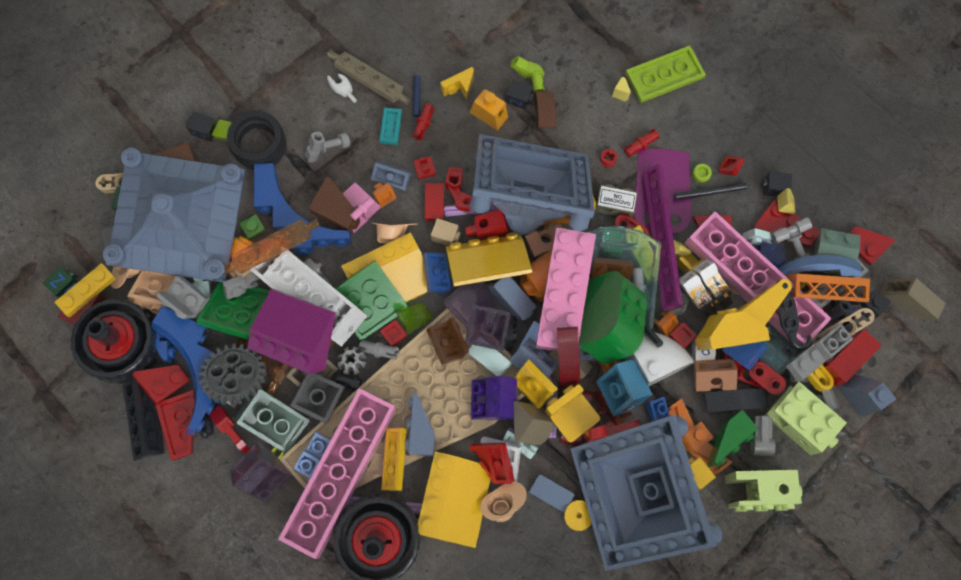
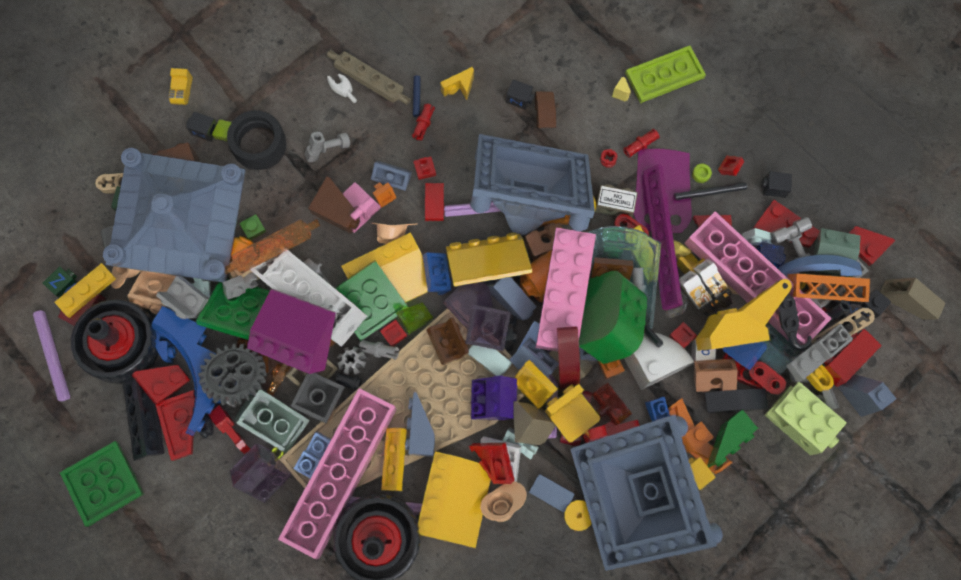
(51, 356): none -> lavender axle
(101, 483): none -> green plate
(180, 86): none -> yellow leg
(269, 199): blue arch -> none
(390, 126): teal plate -> none
(445, 233): tan brick -> none
(459, 198): red piece -> none
(488, 108): light orange torso -> none
(488, 225): red torso -> none
(531, 71): lime arm -> none
(624, 387): dark azure brick -> none
(667, 323): orange tile -> none
(763, 443): light grey piece -> none
(767, 490): yellowish green torso -> none
(786, 202): light yellow slope -> none

